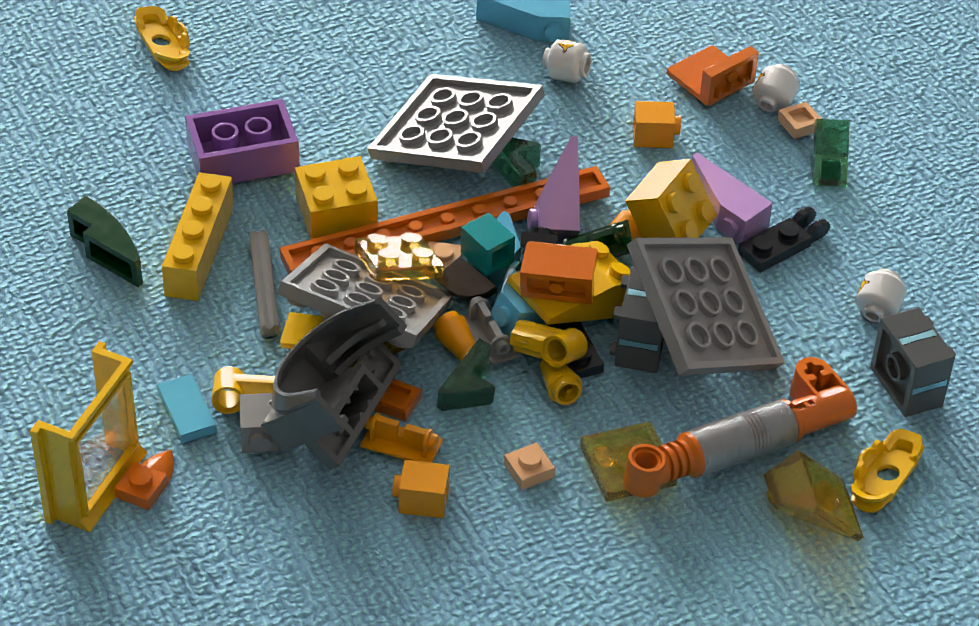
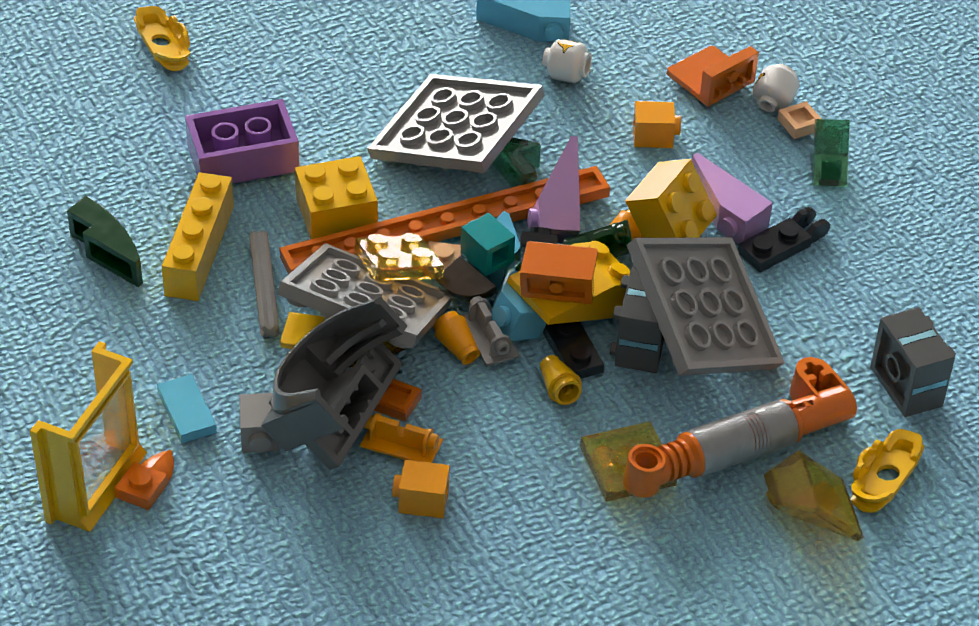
(234, 379): yellow piece -> none
(466, 384): clear green slope -> none
(529, 466): light nougat plate -> none
(548, 342): yellow piece -> none
(880, 294): white head -> none

